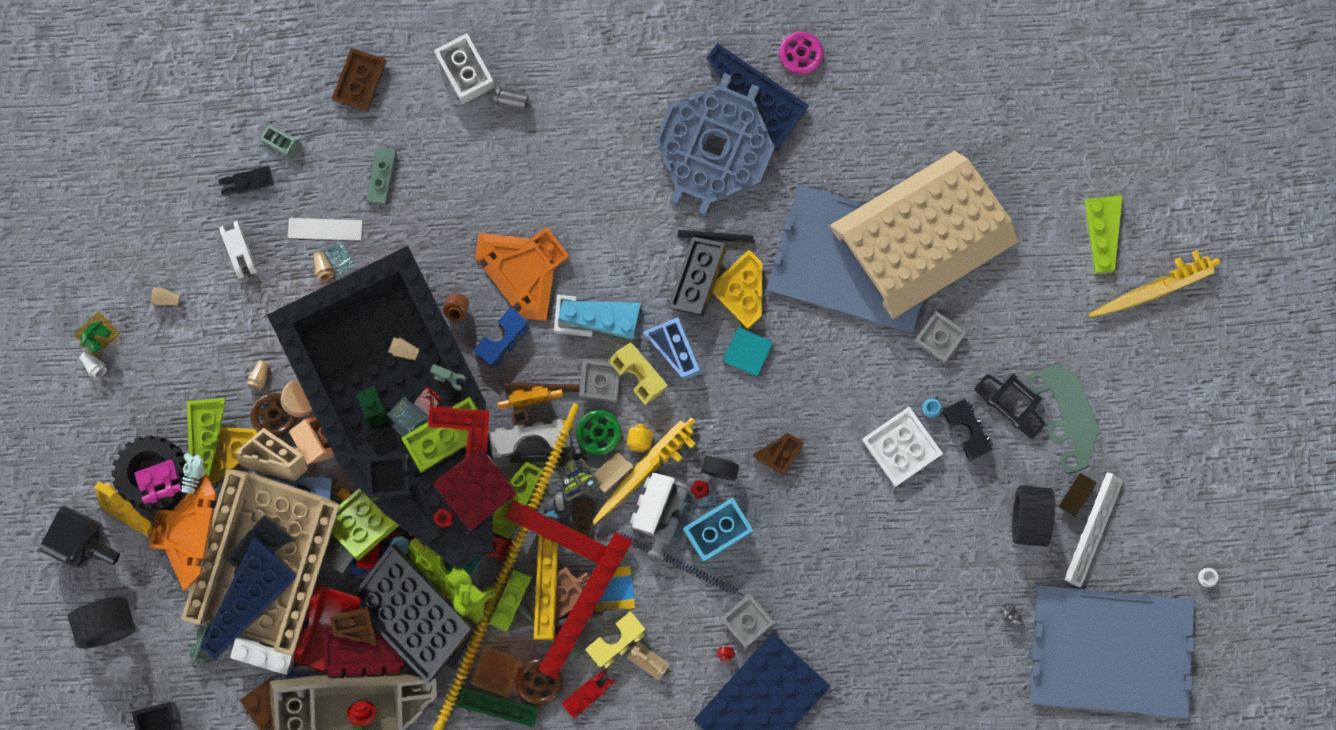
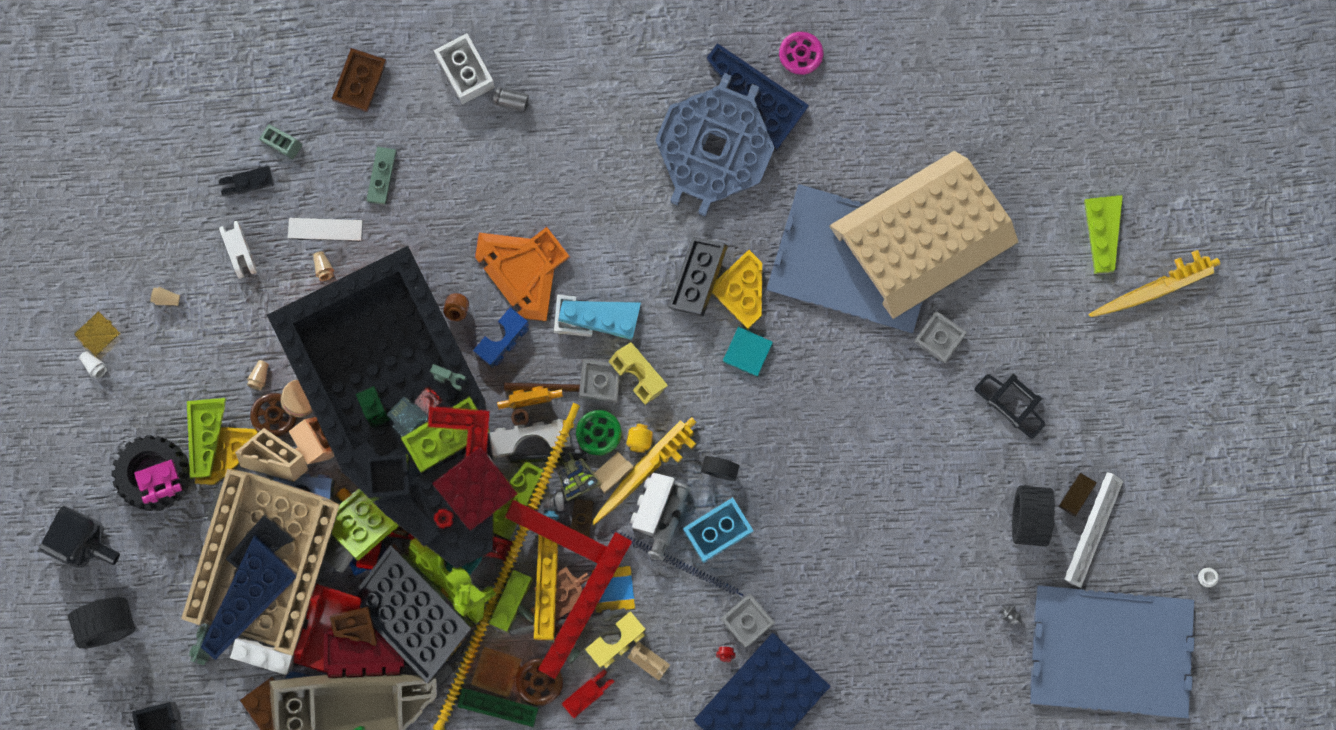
(93, 329): green piece -> none
(121, 509): yellow plate -> none
(186, 532): orange plate -> none
(193, 470): light aqua piece -> none
(339, 257): clear light blue slope -> none
(361, 713): red plate -> none
(402, 543): medium azure tile -> none
(403, 349): tan cone -> none
(676, 347): light blue wedge -> none
(699, 484): red plate -> none
(715, 236): black bar -> none
(780, 453): reddish brown wing -> none
(902, 446): white plate -> none
(931, 408): medium azure plate -> none
(962, 414): black arch -> none
(1076, 412): sand green piece -> none

